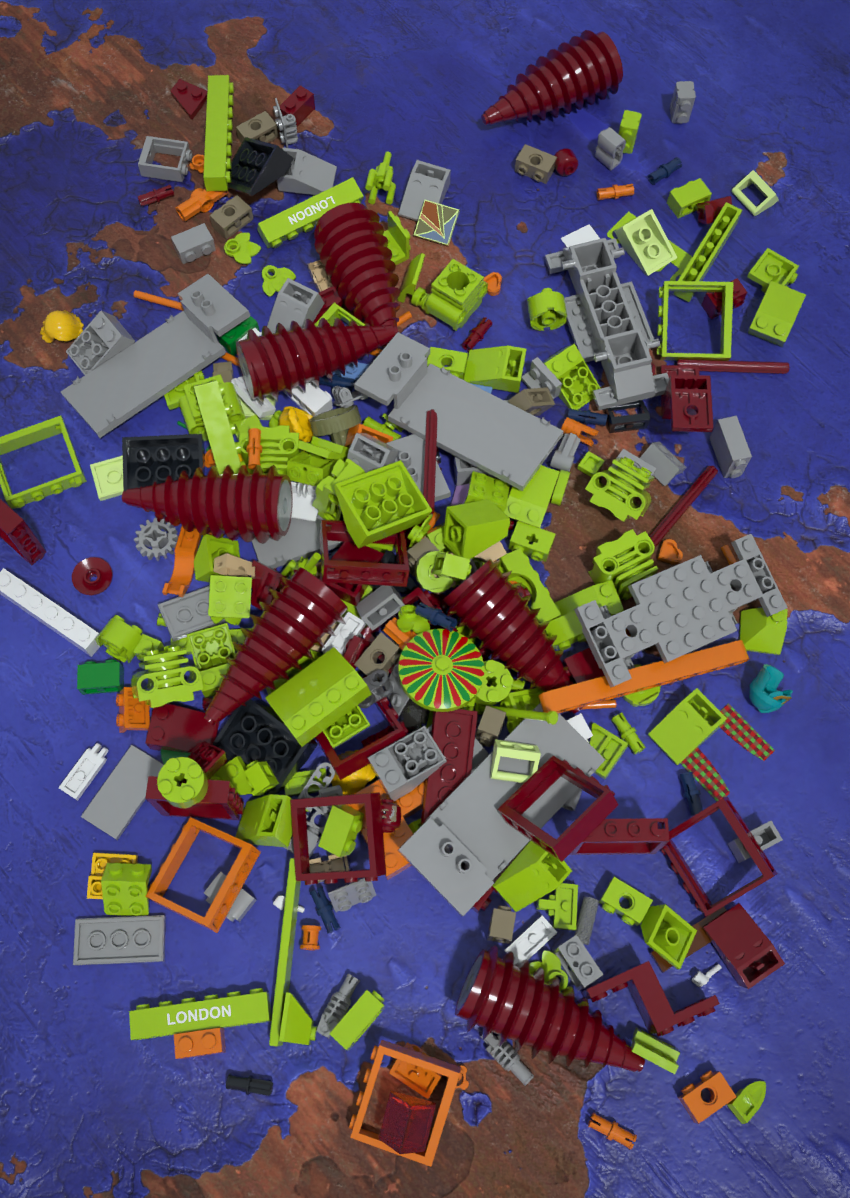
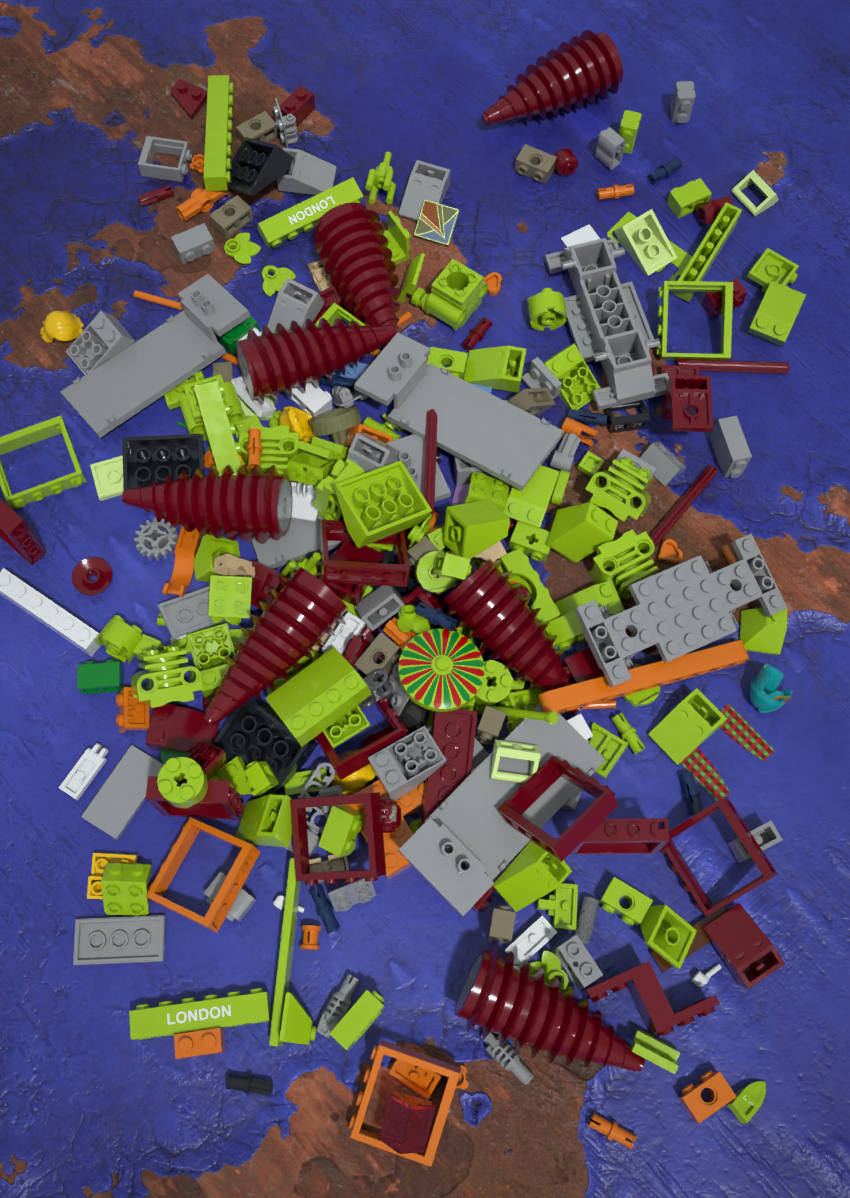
(580, 530): none -> lime slope

